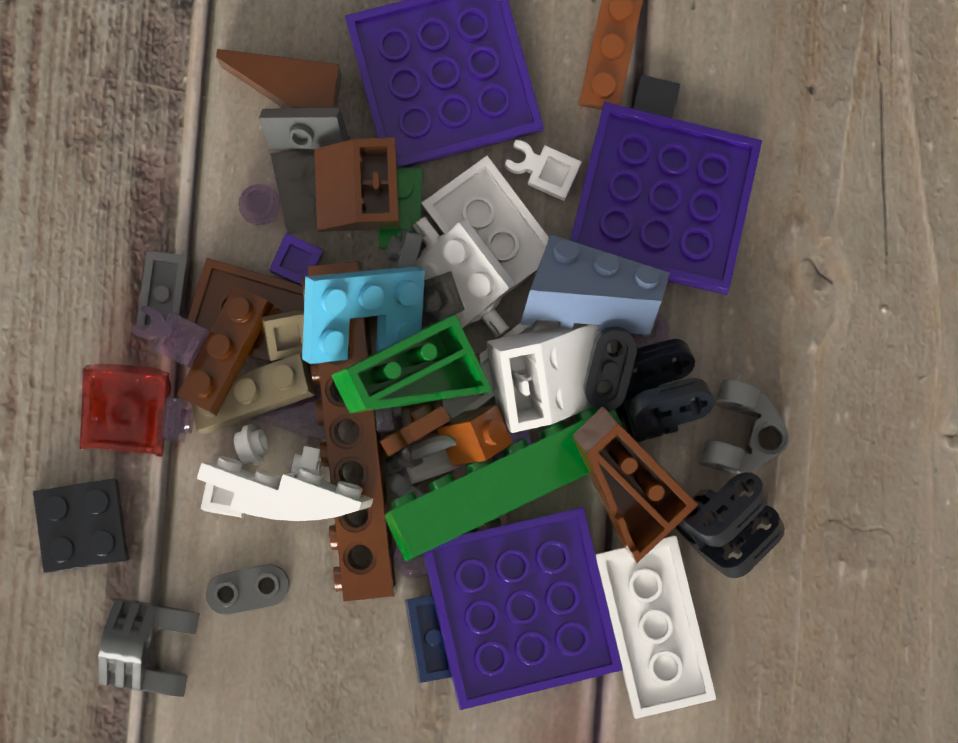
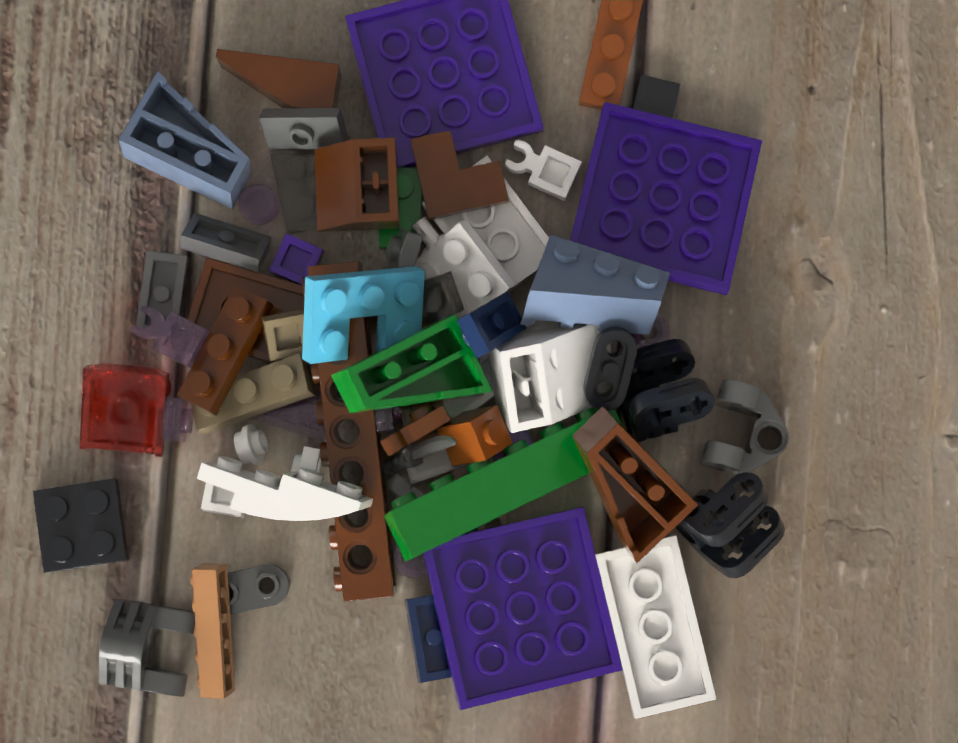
(183, 146): none -> sand blue wedge
(213, 630): none -> medium nougat piece
(225, 242): none -> dark grey plate
(452, 189): none -> reddish brown tile
(491, 324): none -> dark blue plate

